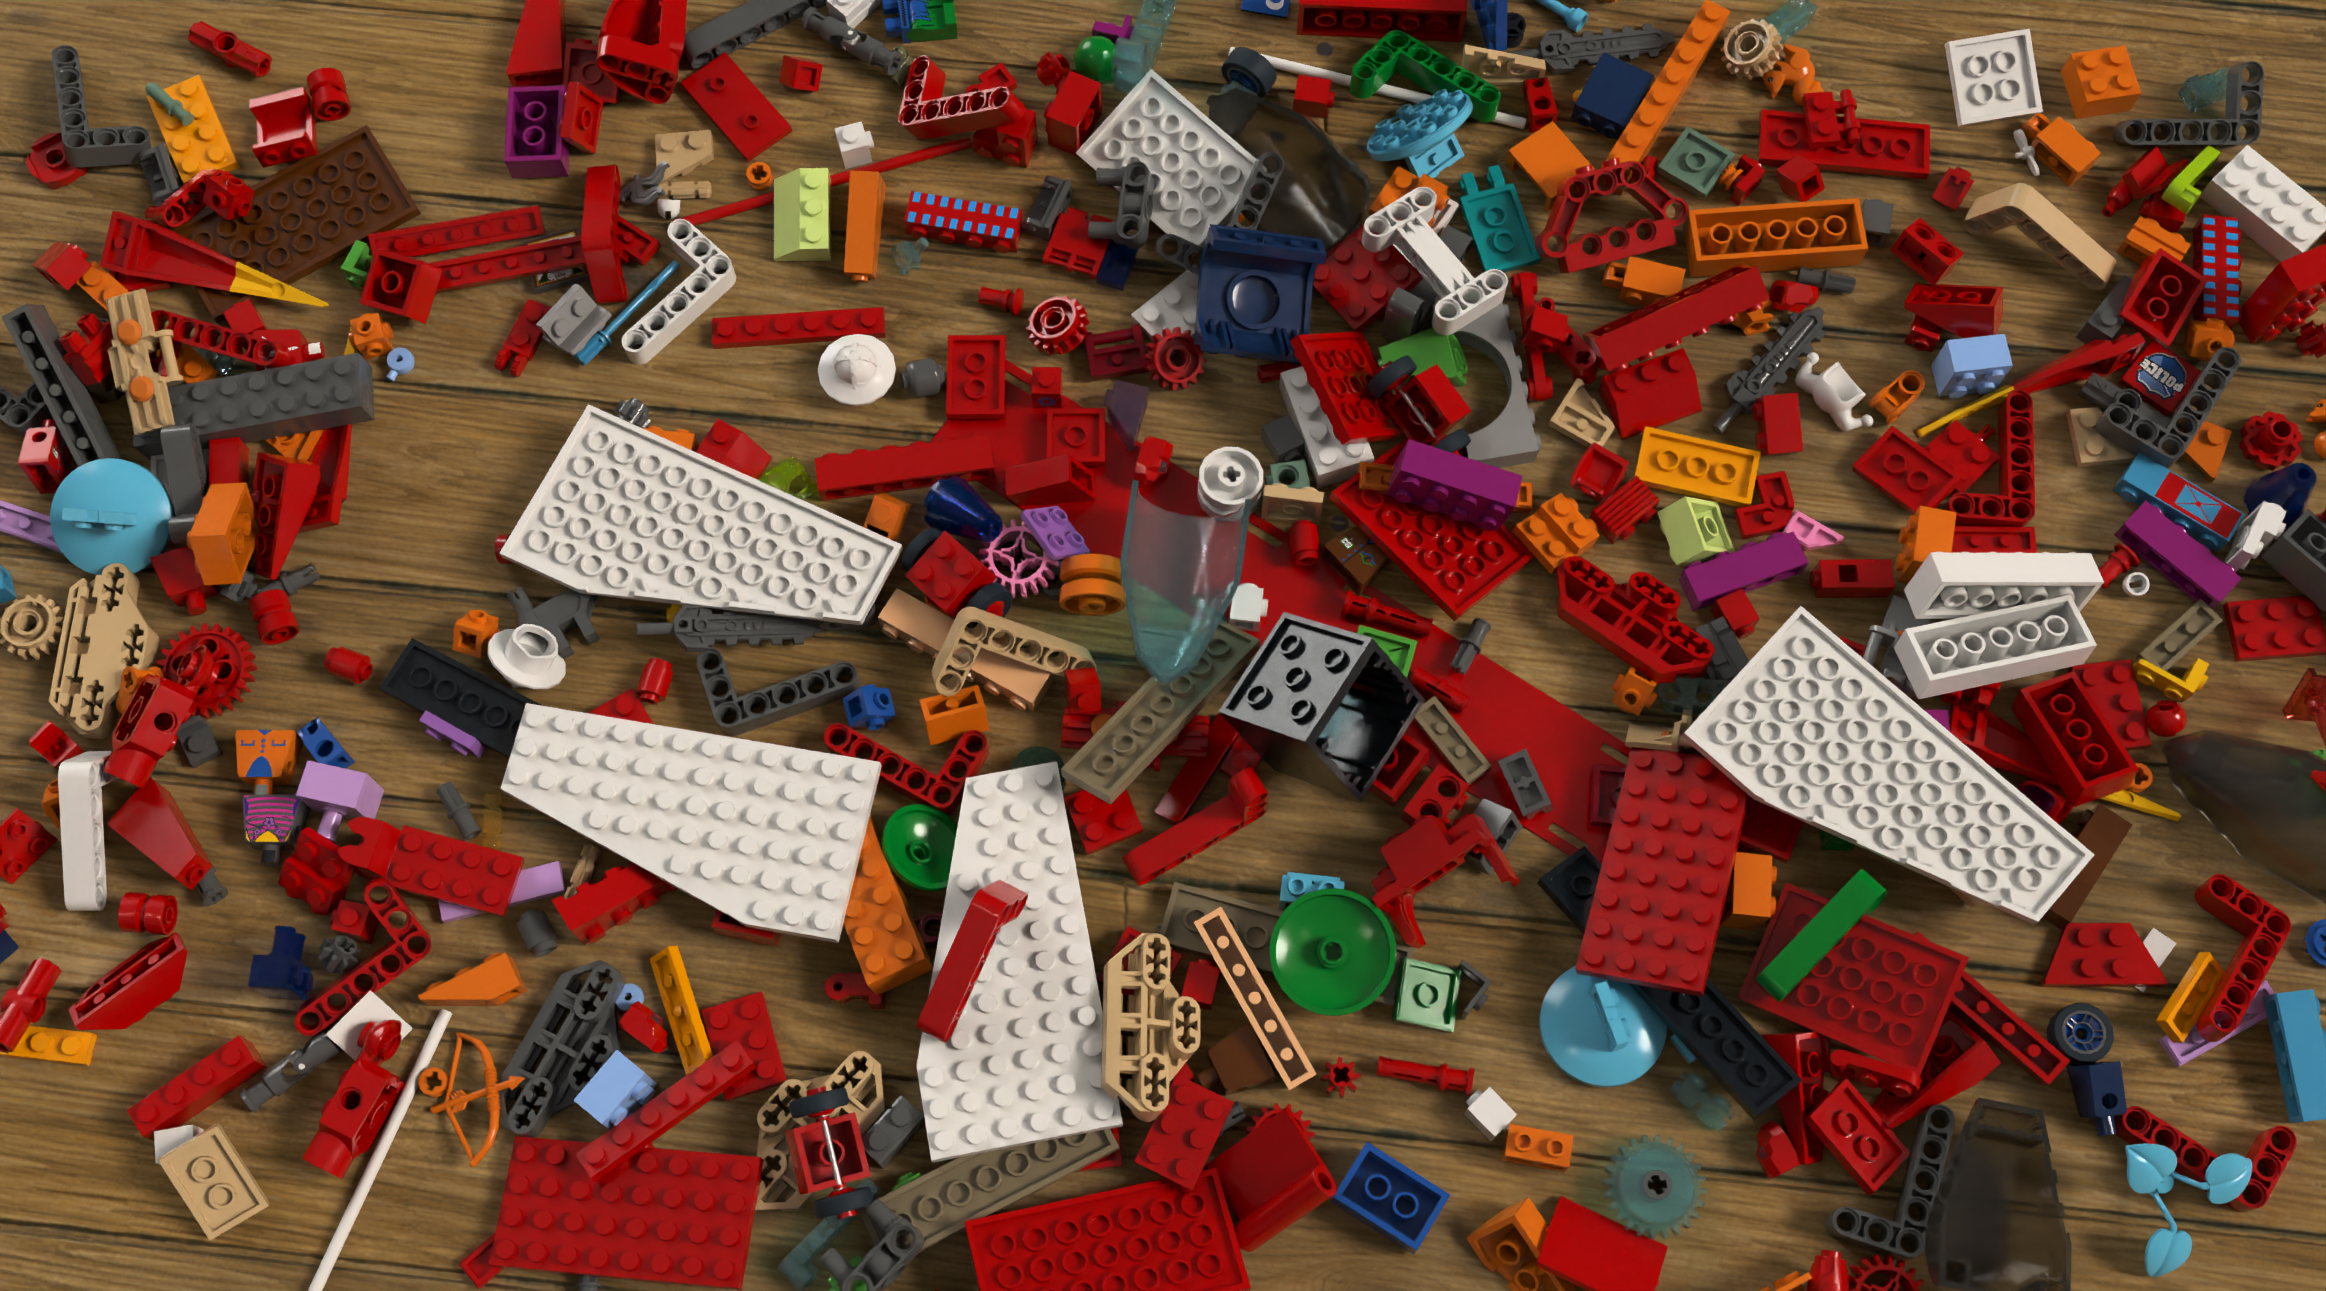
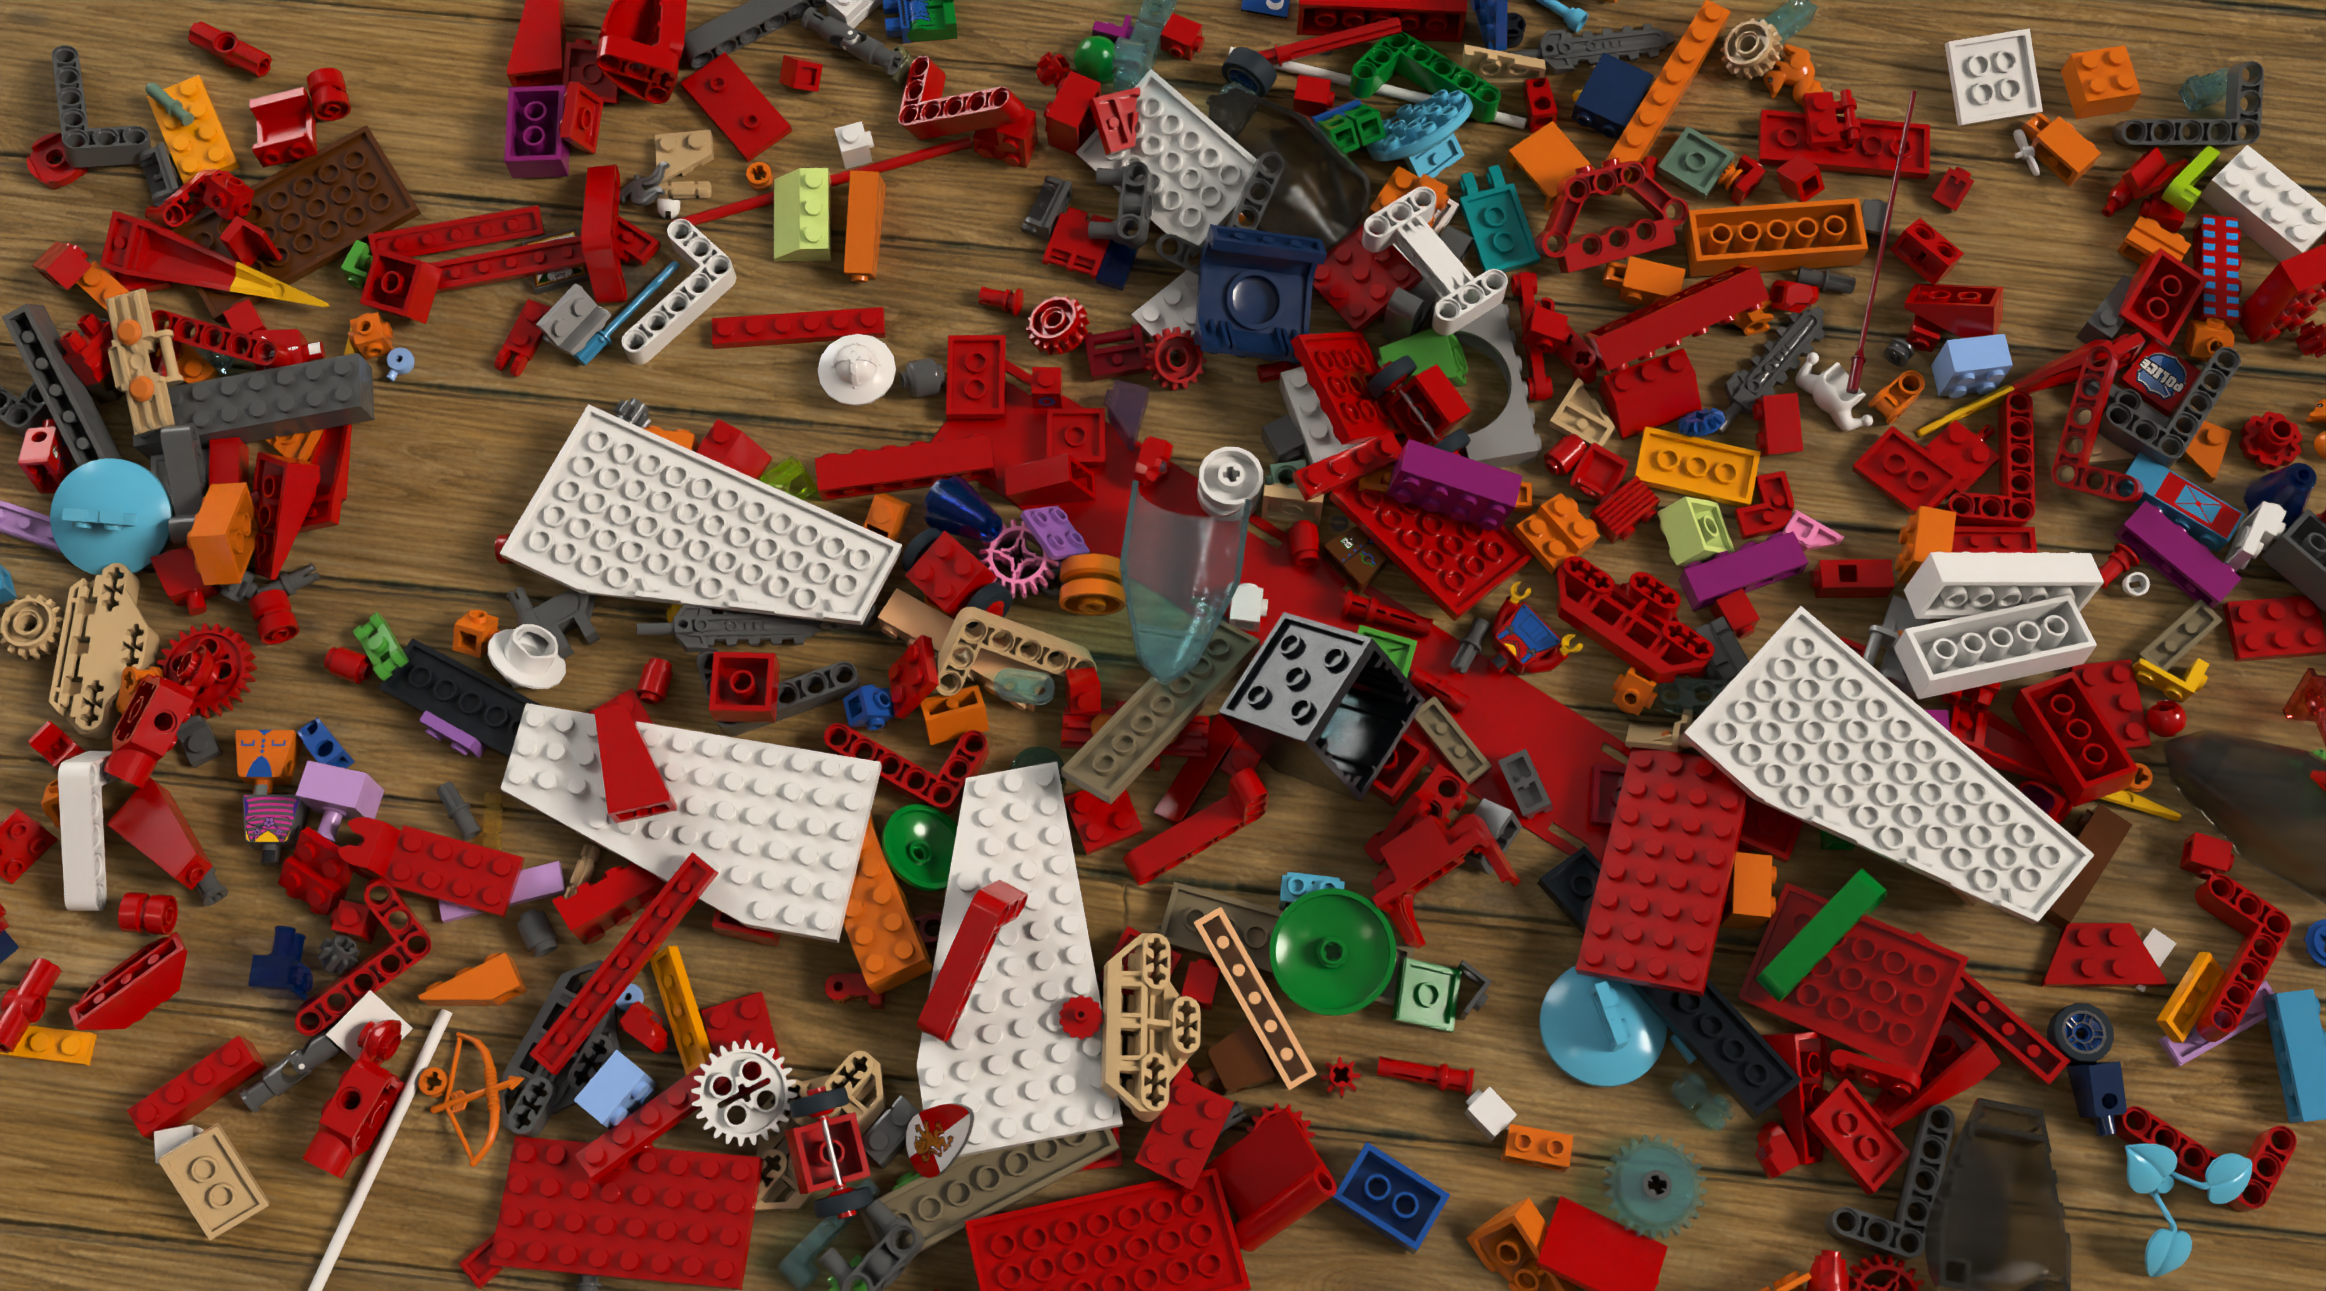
(248, 242): none -> red panel
(382, 647): none -> bright green plate
(623, 963): none -> red plate
(629, 771): none -> red slope
(744, 687): none -> red brick
(757, 1119): none -> white gear
(908, 254): clear light blue piece -> none
(913, 677): none -> red plate
(938, 1137): none -> shield
(963, 222): red brick -> none
(994, 77): red plate -> none
(1025, 684): none -> clear light blue plate
(1081, 1017): none -> red piece
(1116, 119): none -> red wing
(1181, 37): none -> red brick
(1332, 41): none -> red axle
(1347, 466): none -> red plate
(1352, 121): none -> green hips
(1415, 807): none -> red plate
(1525, 639): none -> torso
(1565, 454): none -> red brick
(1701, 422): none -> blue gear
(1858, 359): none -> dark red piece
(1899, 352): none -> dark grey bush
(2046, 227): tan beam -> none
(2087, 433): none -> red beam
(2206, 856): none -> red brick

